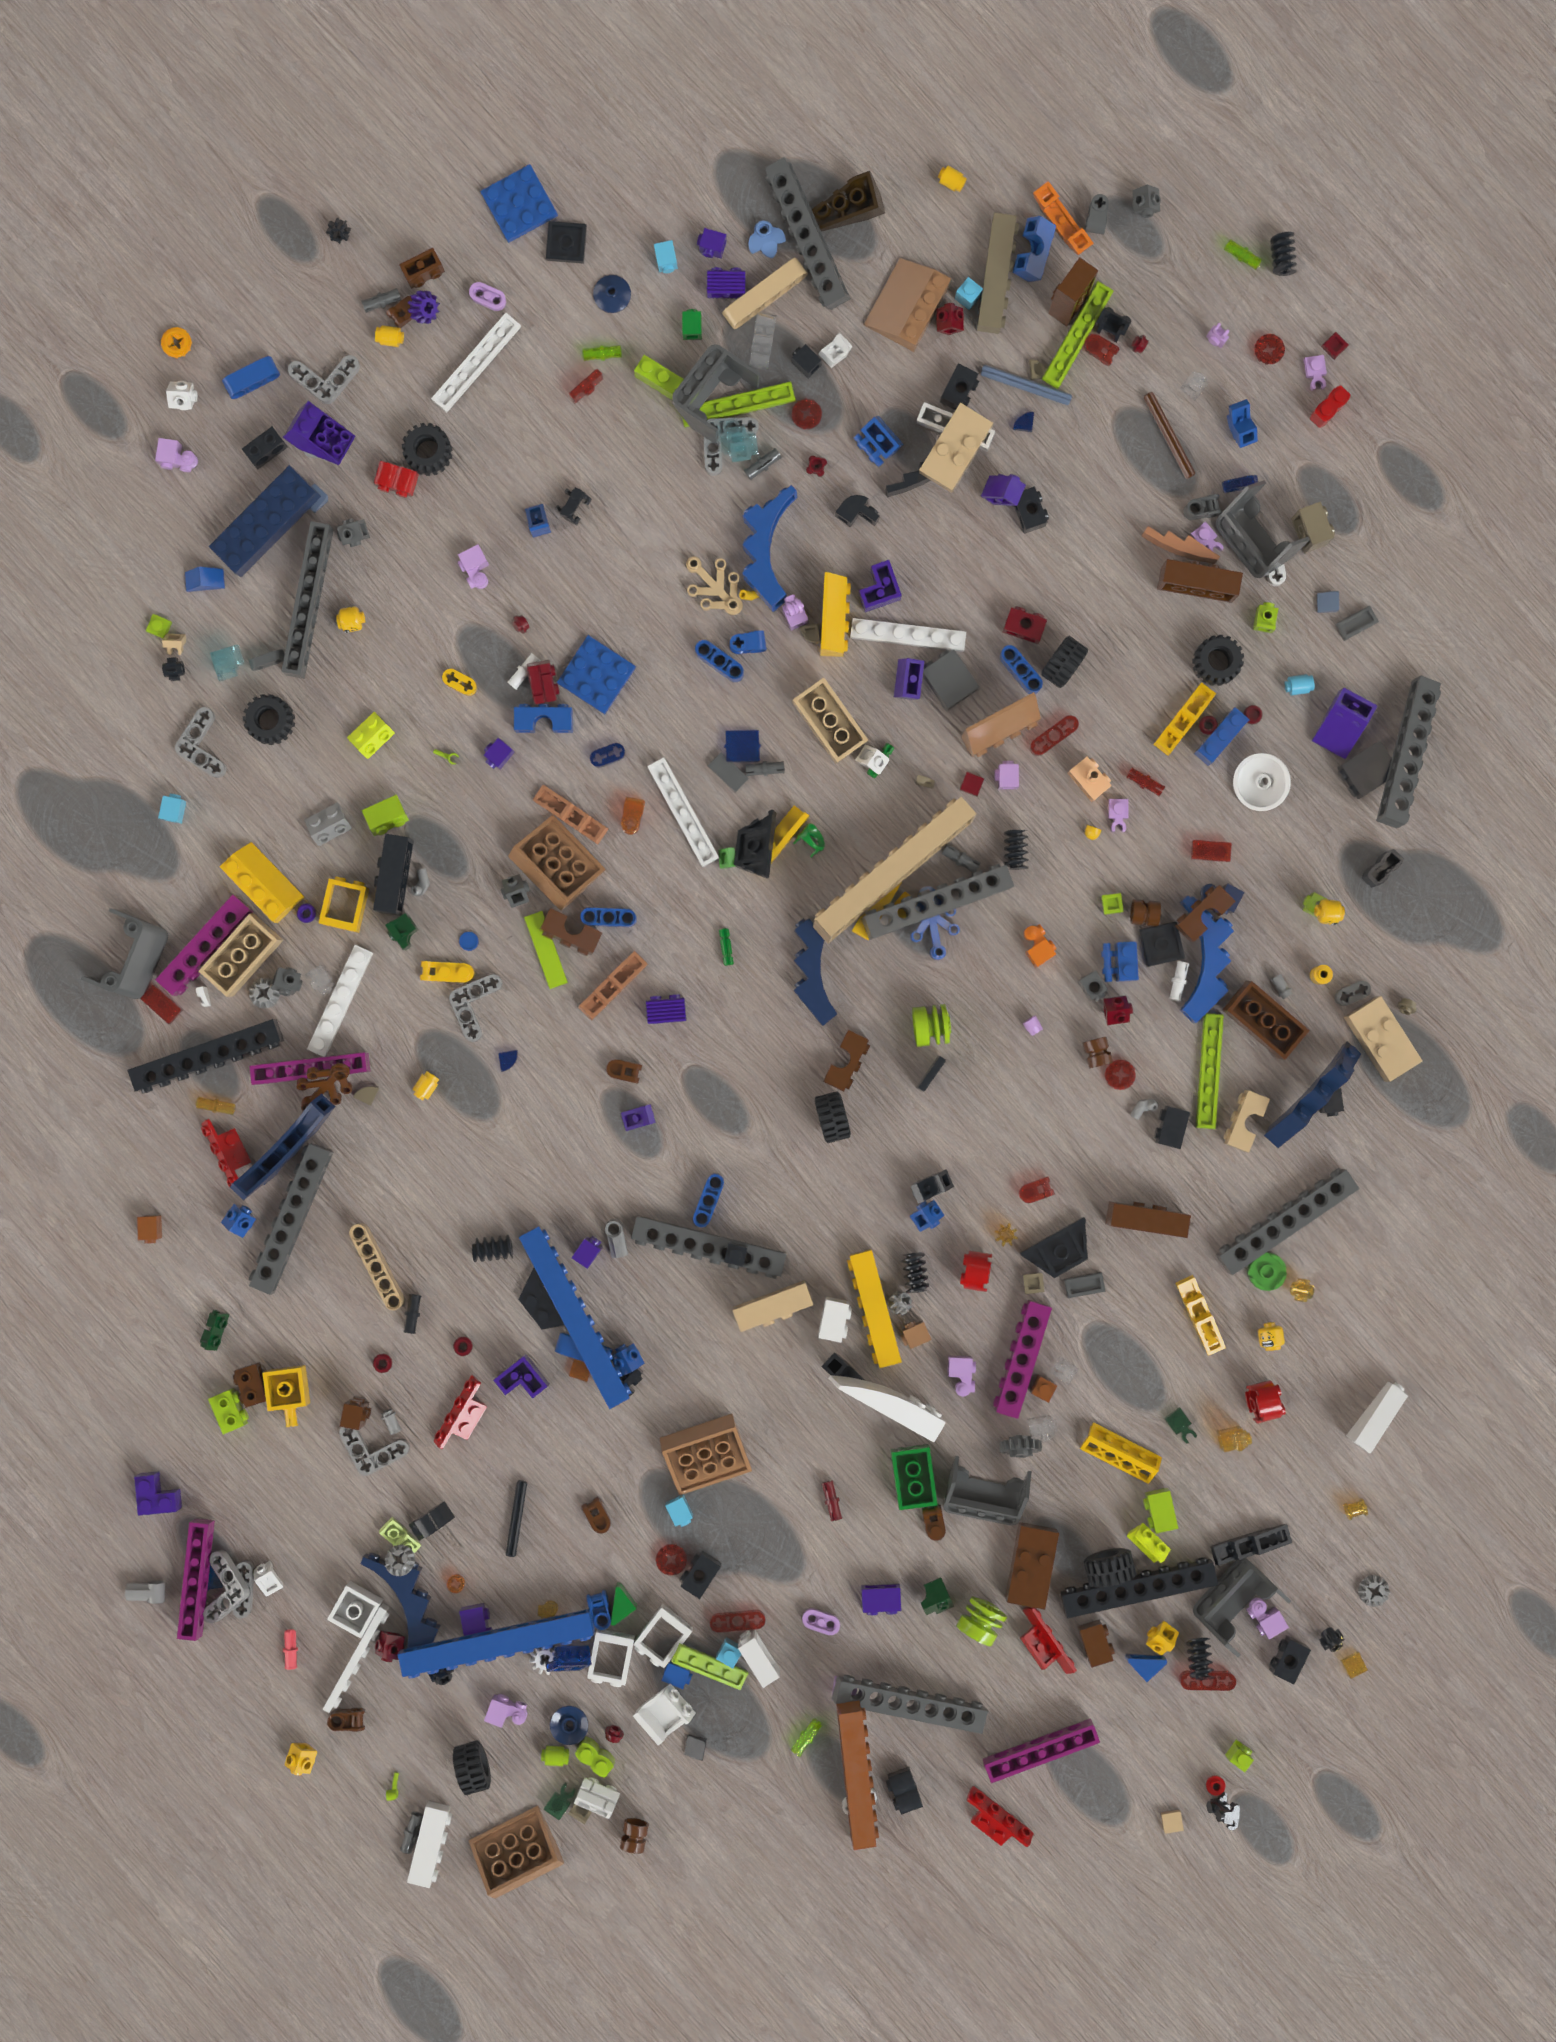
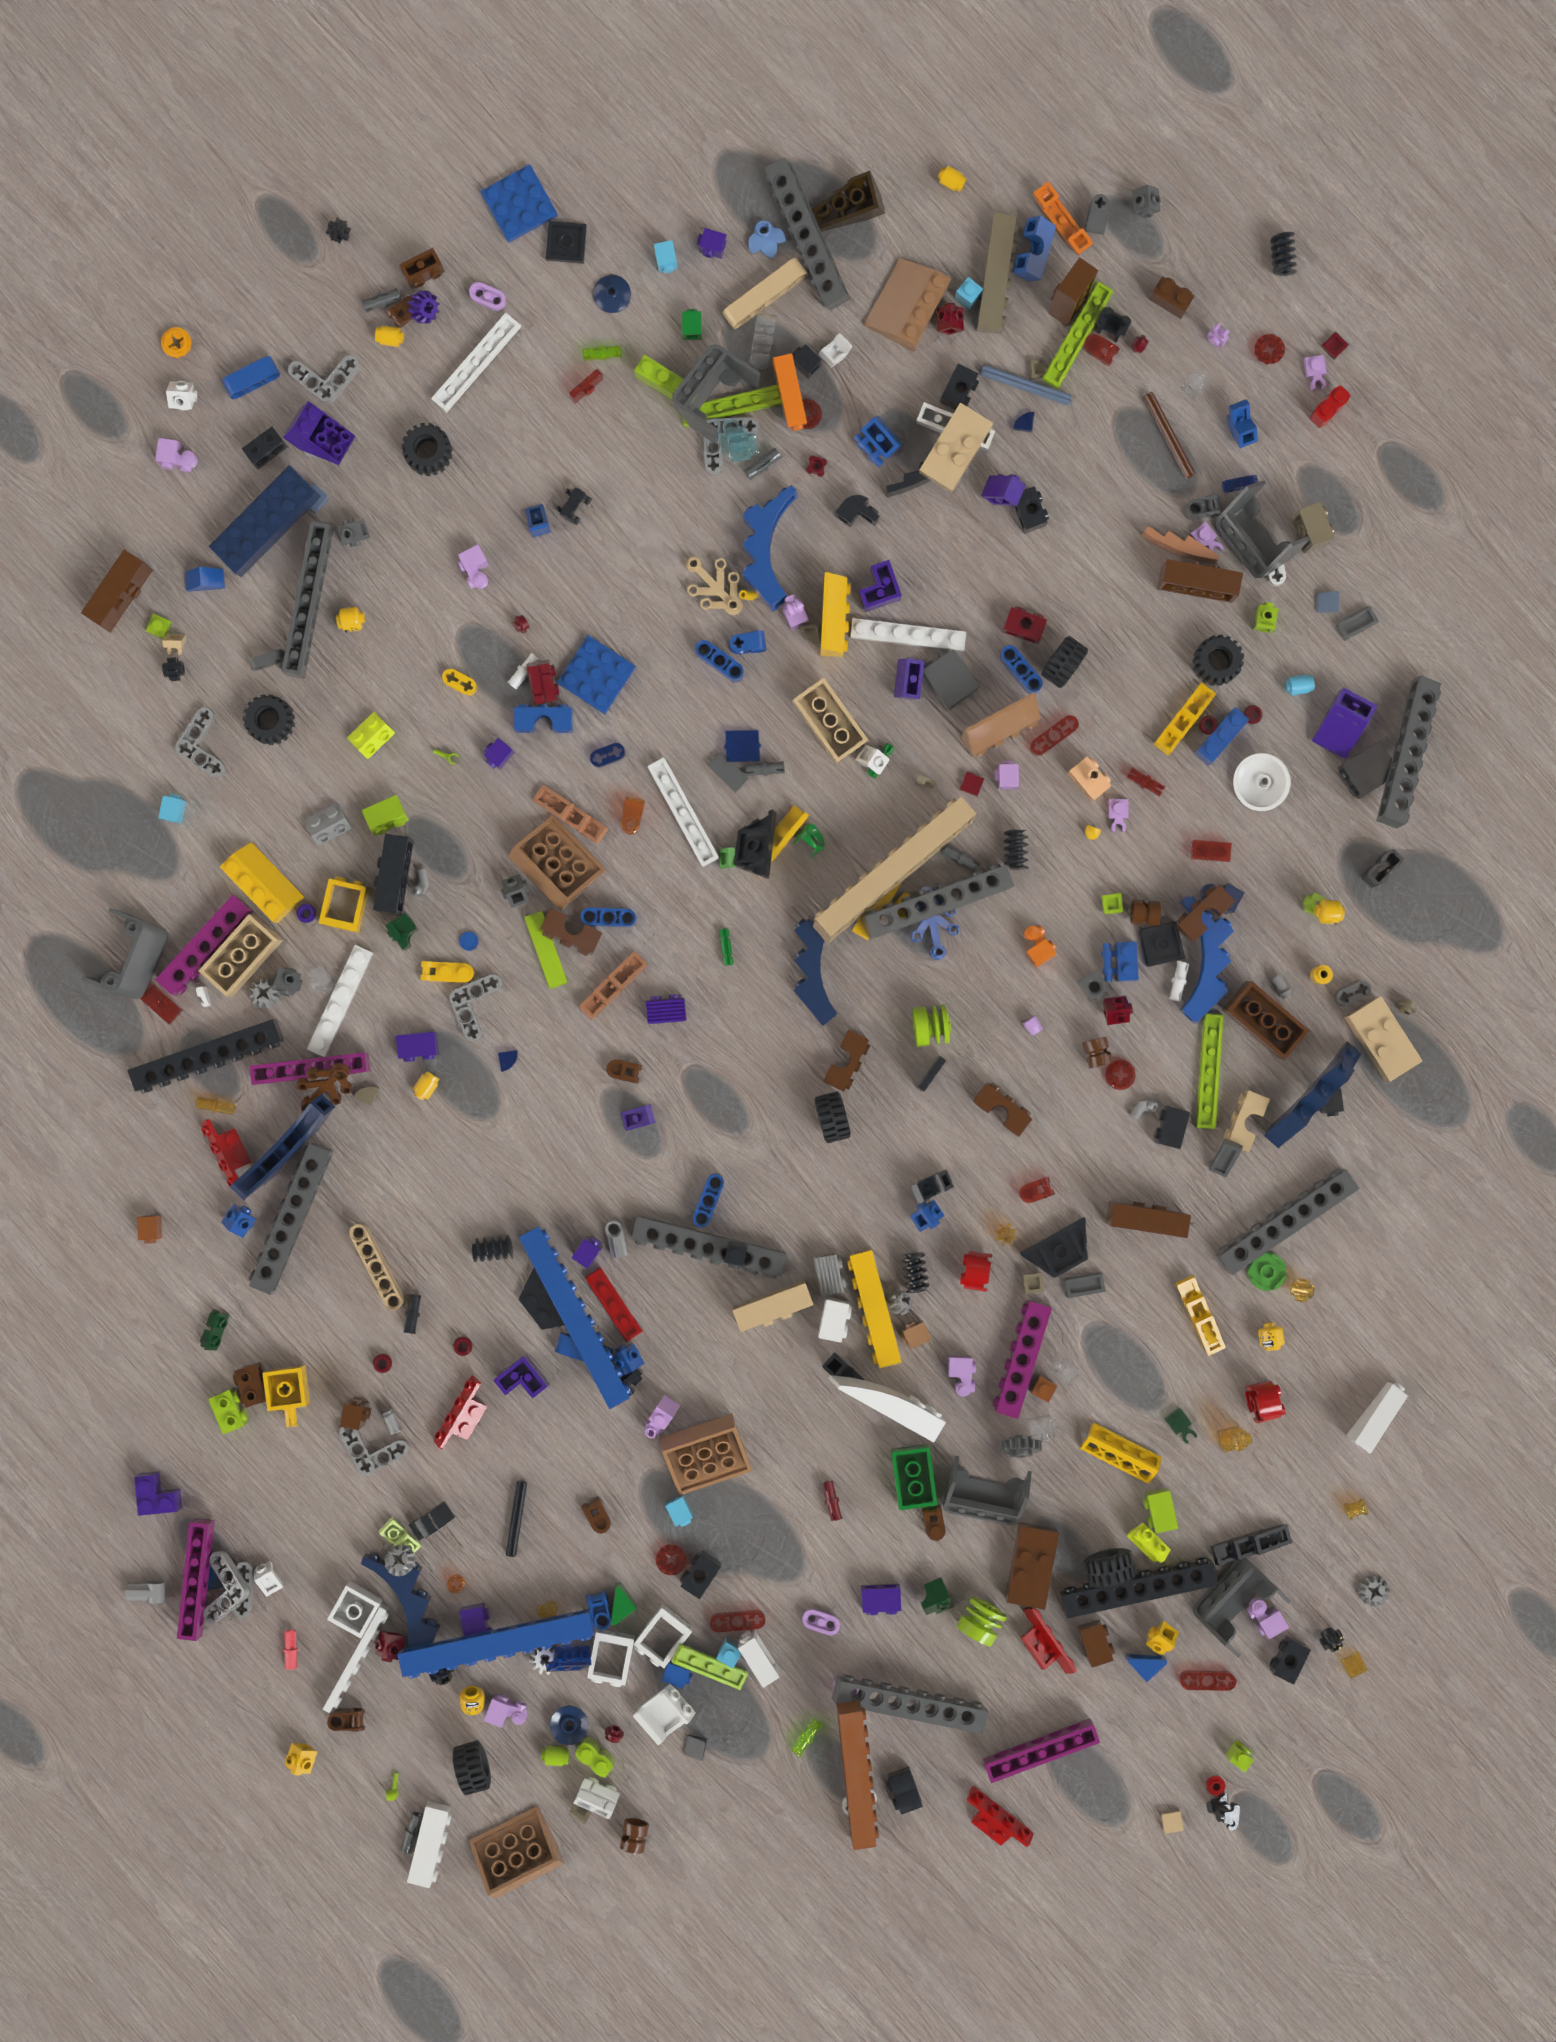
(117, 591): none -> reddish brown brick
(227, 662): clear light blue brick -> none
(396, 479): red brick -> none
(417, 1045): none -> dark purple brick
(472, 1700): none -> yellow head
(558, 1803): clear green plate -> none
(579, 1370): clear orange tile -> none
(613, 1304): none -> red tile
(660, 1417): none -> lavender brick
(725, 283): dark purple brick -> none
(789, 391): none -> orange slope
(828, 1274): none -> light grey brick
(1016, 1119): none -> reddish brown arch
(1172, 297): none -> reddish brown brick
(1199, 1659): black piece -> none
(1225, 1157): none -> dark grey tile
(1243, 254): clear neon green pin -> none

